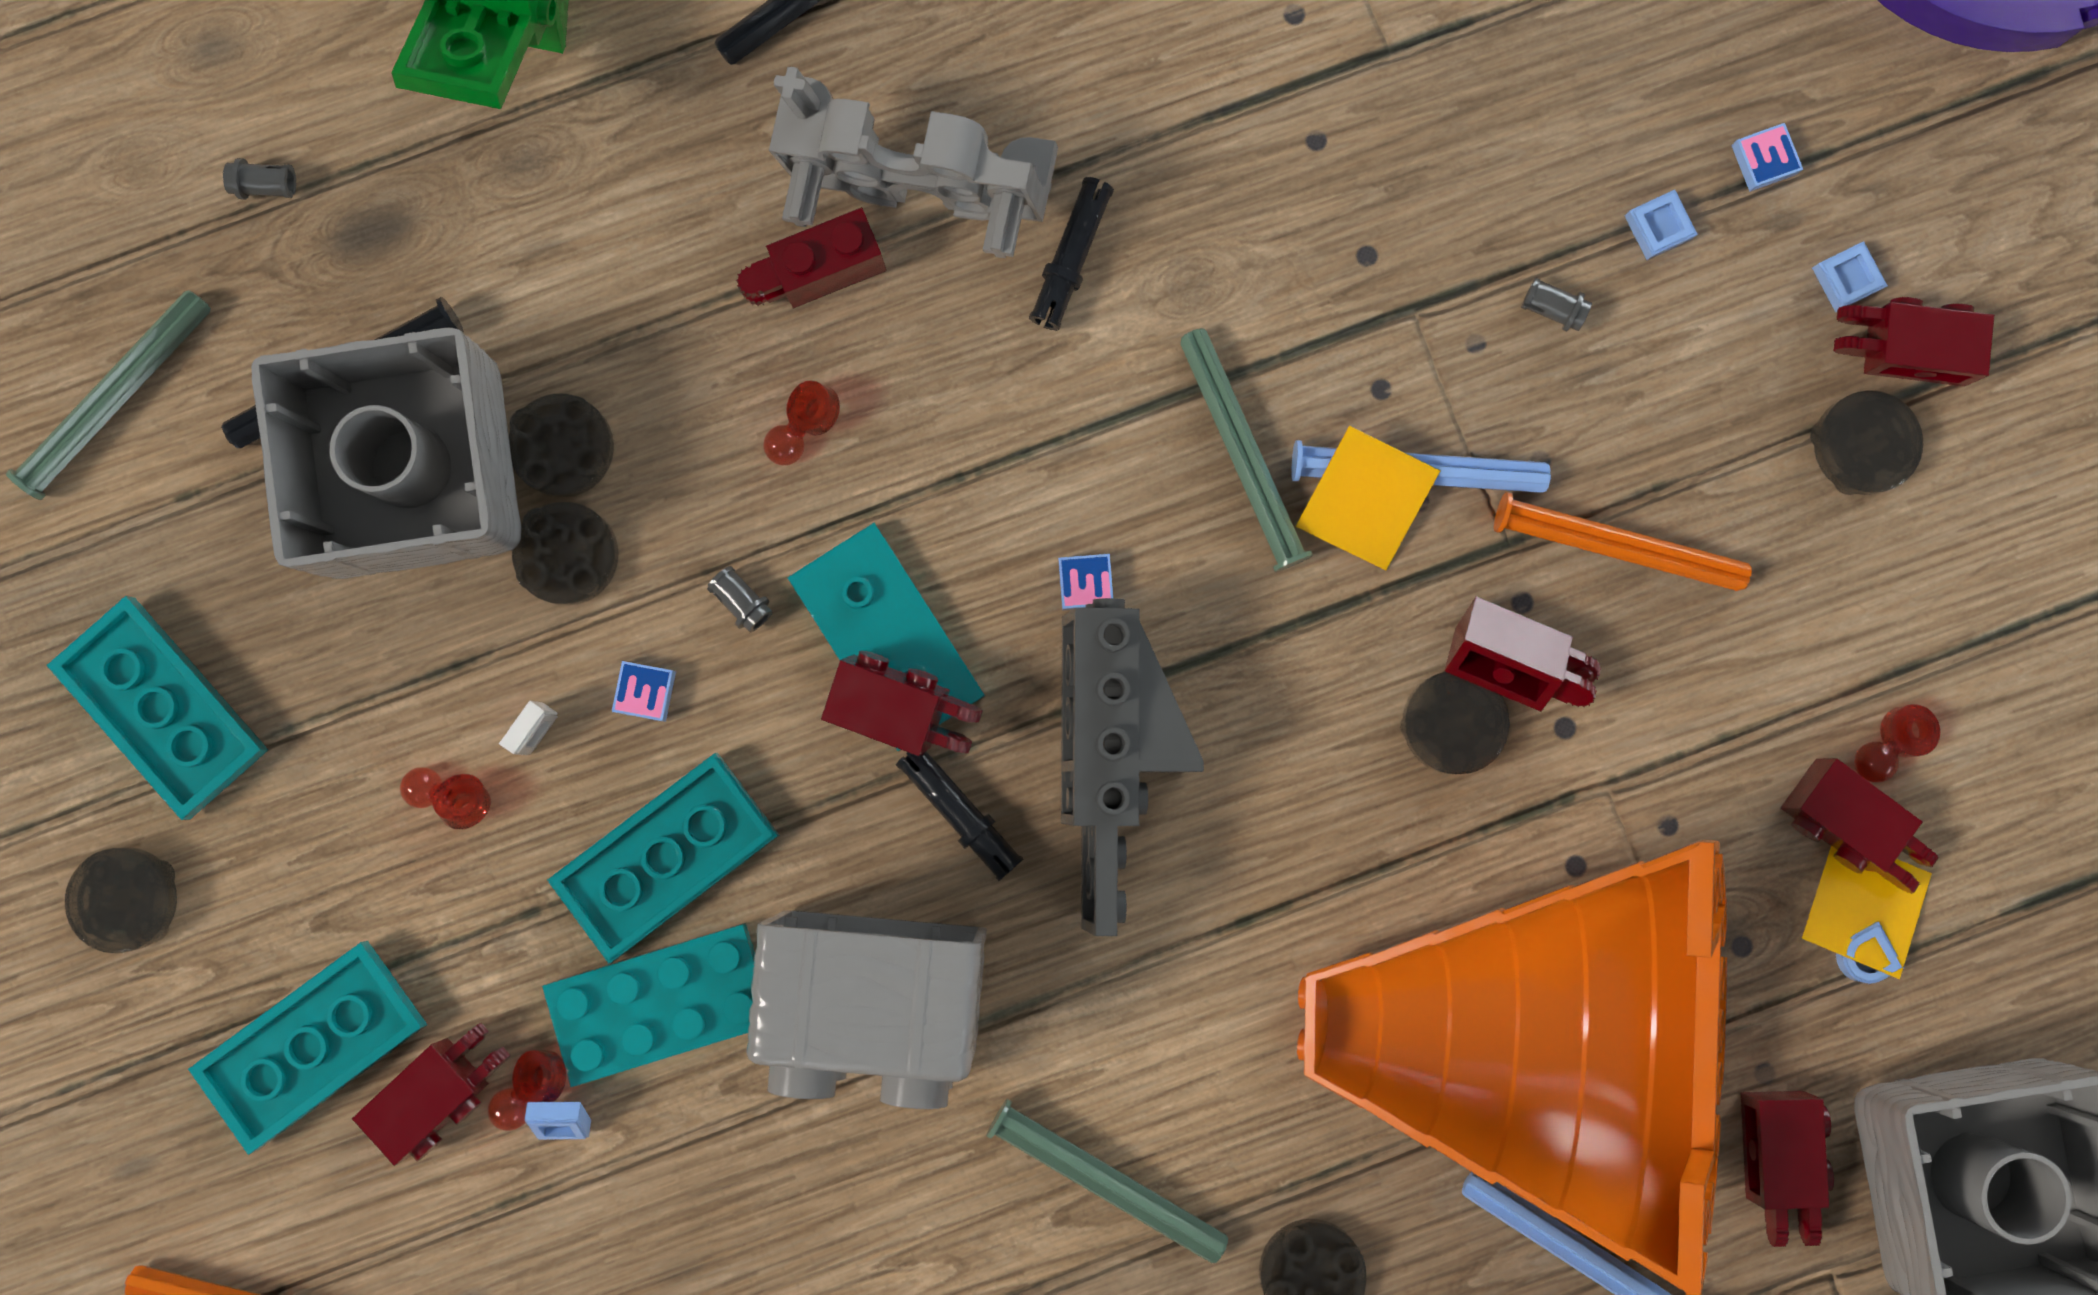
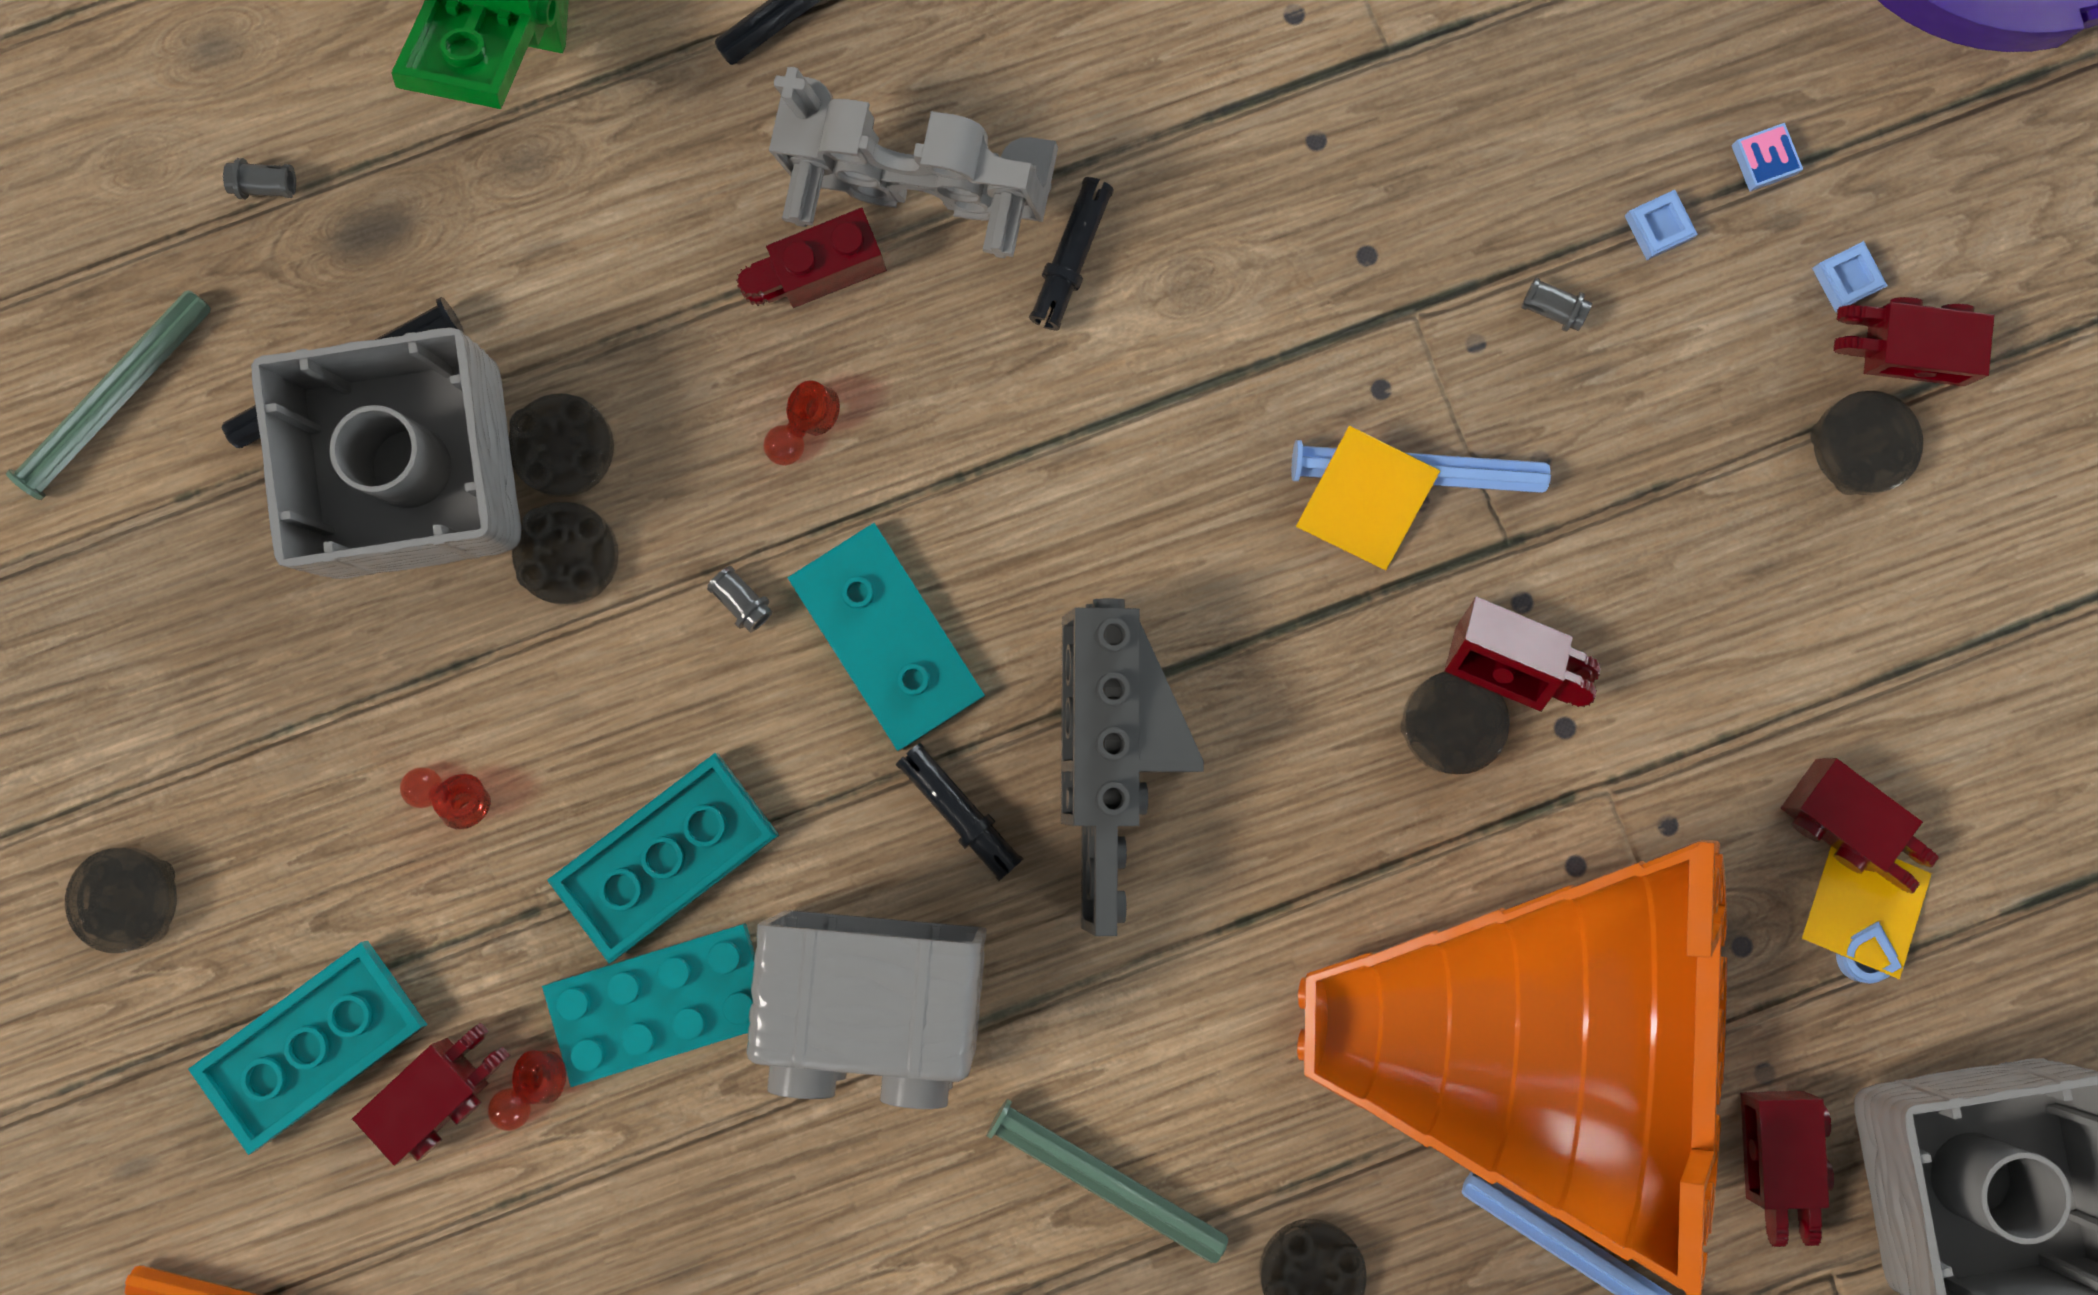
(157, 708): teal plate -> none
(529, 728): white tile -> none
(558, 1120): light blue tile -> none
(643, 691): tile -> none
(895, 705): dark red hinge -> none
(1084, 580): tile -> none
(1243, 450): sand green axle -> none
(1621, 544): orange axle -> none
(1880, 760): clear red plate -> none

